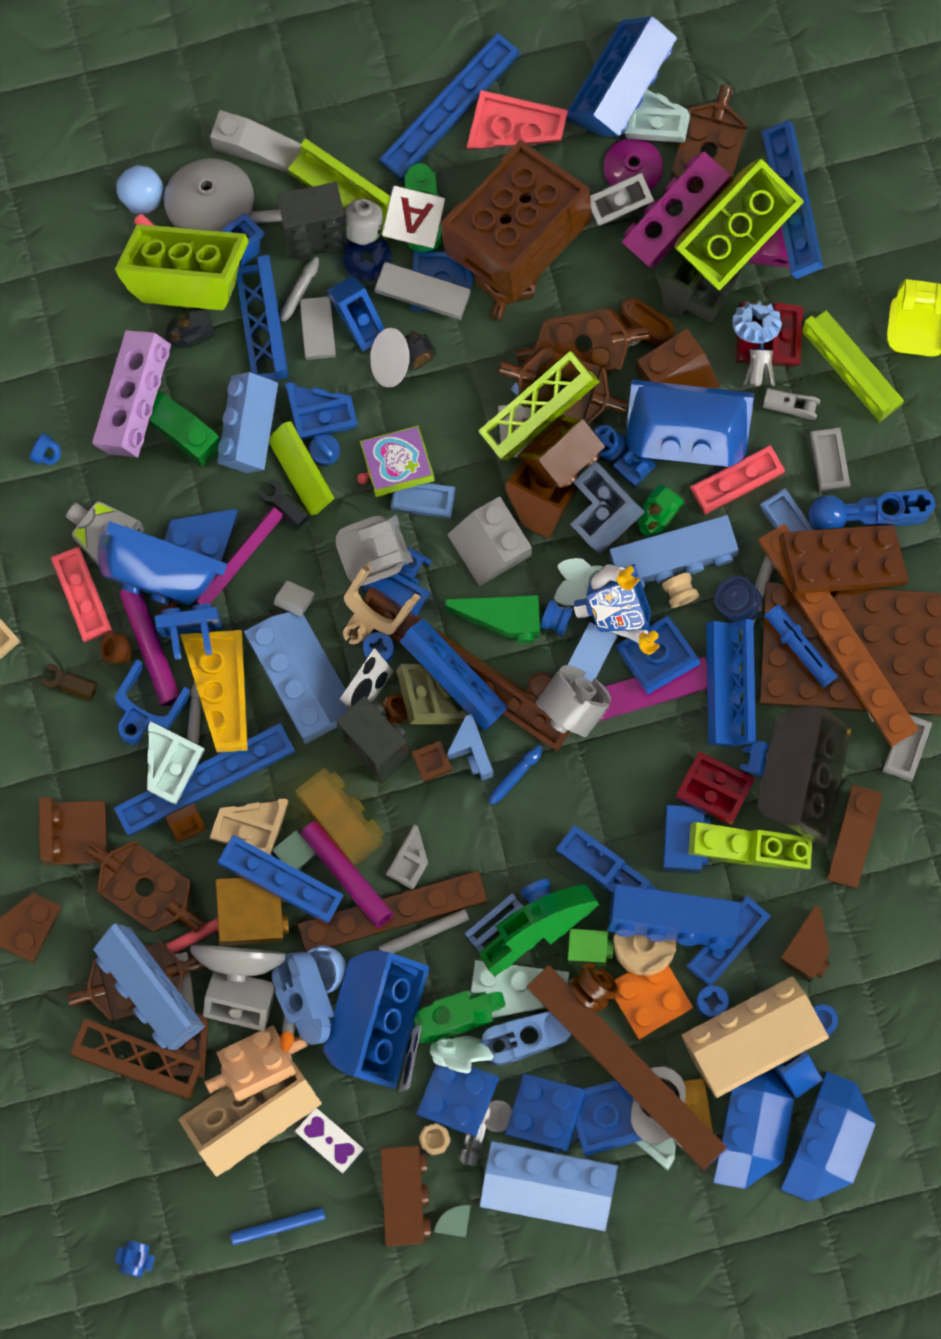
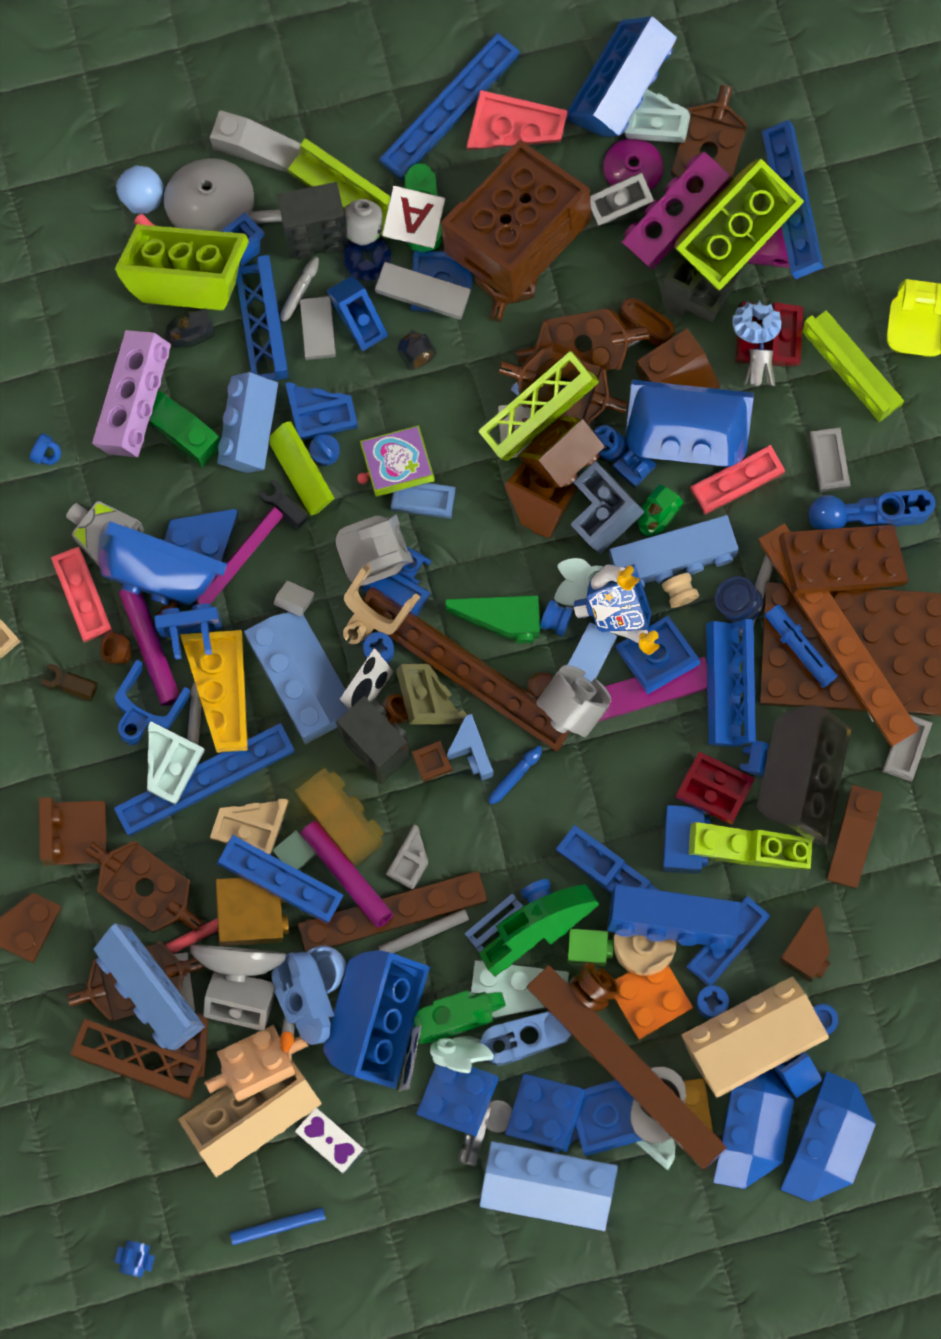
(186, 822): reddish brown plate -> none
(389, 357): white sticker -> none
(404, 1196): reddish brown brick -> none
(434, 1139): tan tile -> none
(453, 674): blue fence -> none
(454, 1221): sand green tile -> none
(490, 541): light grey slope -> none
(783, 509): medium blue tile -> none
(785, 402): light grey bar -> none

